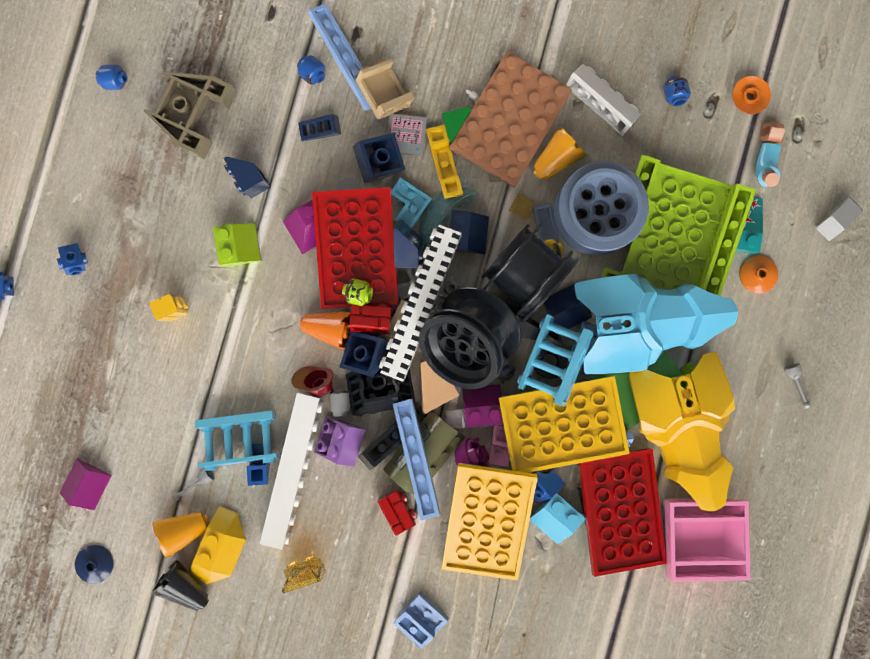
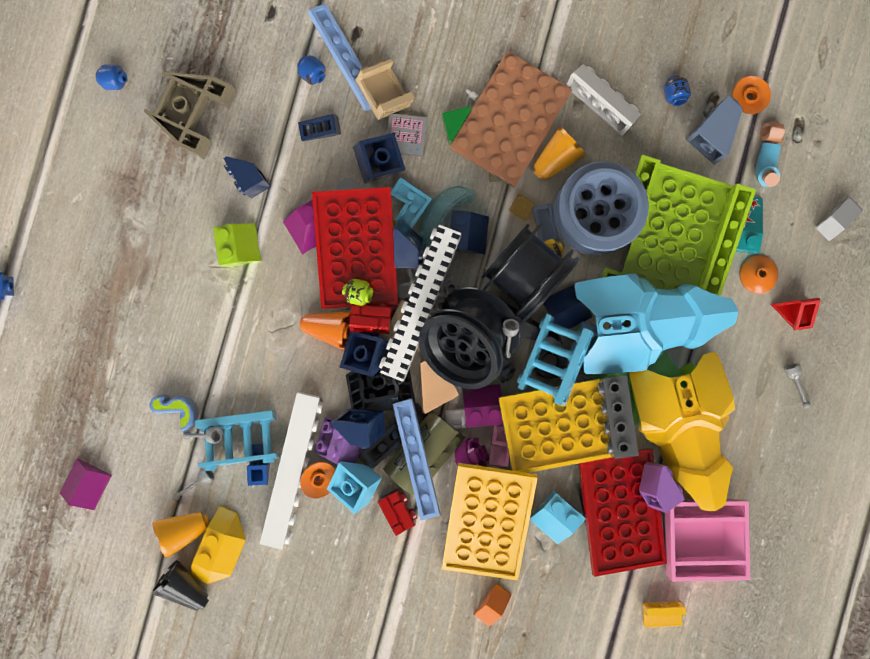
(71, 259): blue brick -> none
(102, 562): dark blue dish -> none
(169, 307): yellow brick -> none
(181, 404): none -> medium blue animal
(208, 436): none -> light grey hinge
(303, 574): clear yellow slope -> none
(314, 380): dark red piece -> none
(318, 487): none -> orange dish
(339, 402): light grey brick -> none
(354, 485): none -> medium azure slope
(360, 426): none -> dark blue slope
(421, 620): medium blue slope -> none
(444, 162): yellow slope -> none
(493, 605): none -> orange slope
(510, 329): none -> light grey hinge
(547, 485): blue brick -> none
(618, 416): none -> dark grey brick
(659, 487): none -> medium lavender slope
(663, 614): none -> yellow panel
(717, 131): none -> sand blue slope
(799, 313): none -> red slope

